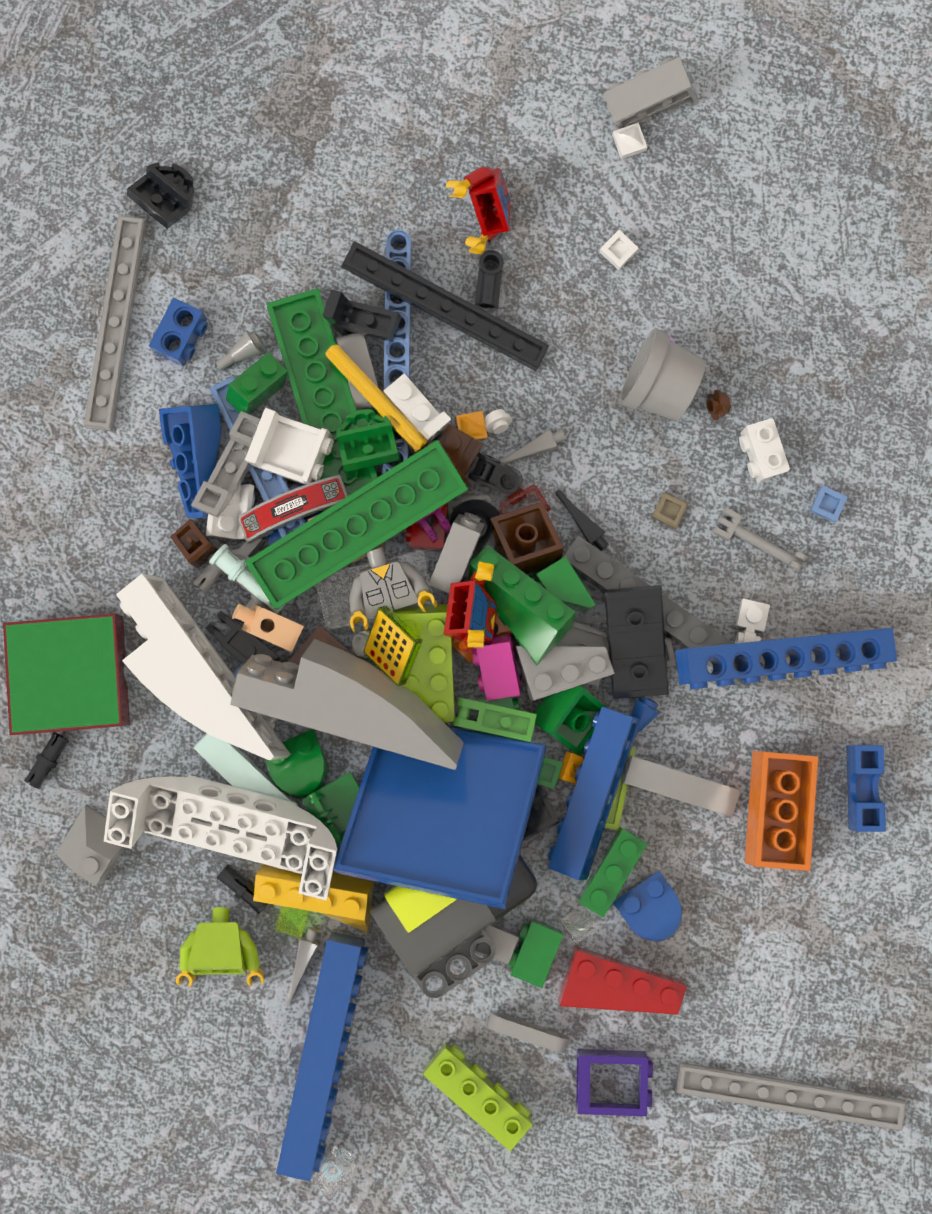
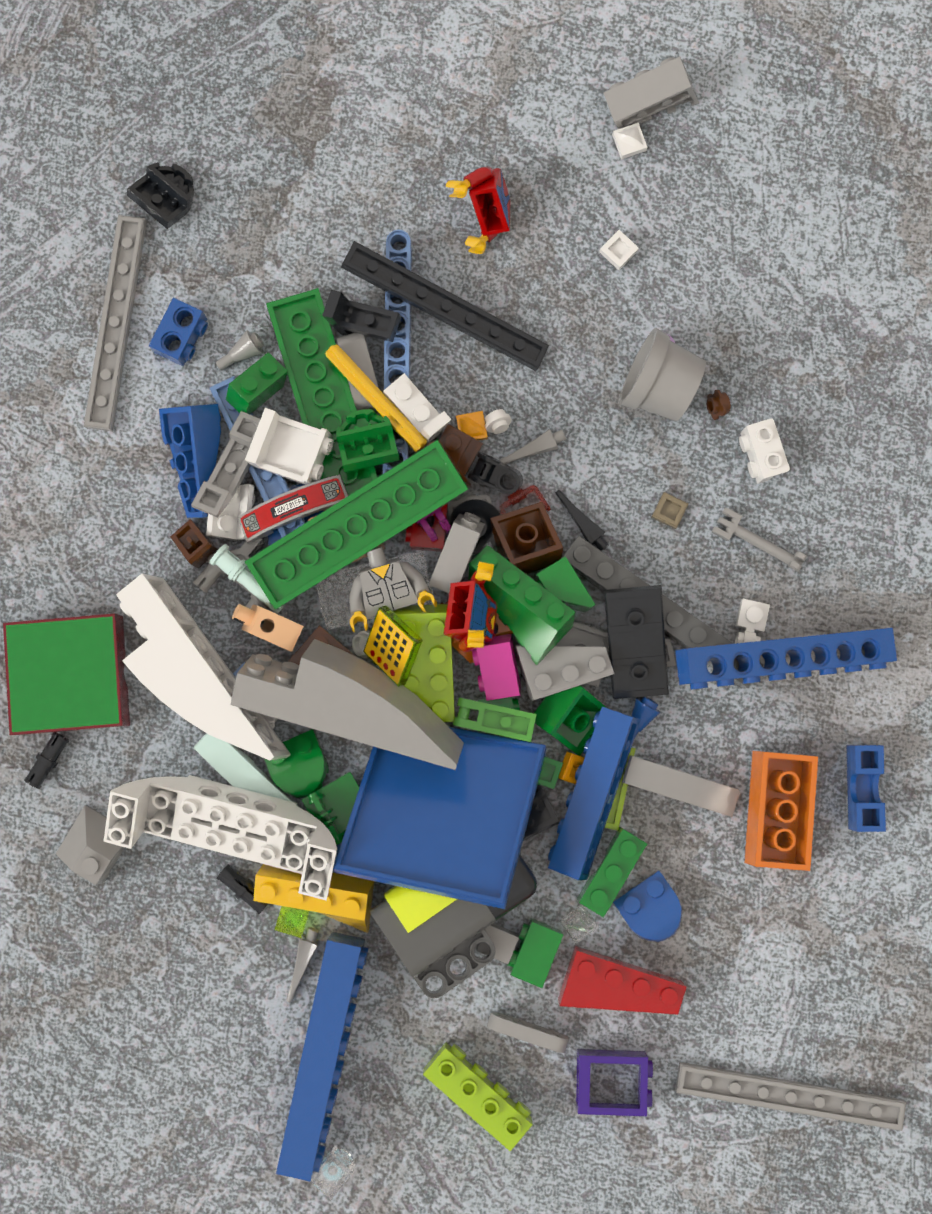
(219, 950): lime torso -> none
(240, 642): black hinge -> none
(489, 281): black piece -> none
(828, 504): medium blue plate -> none

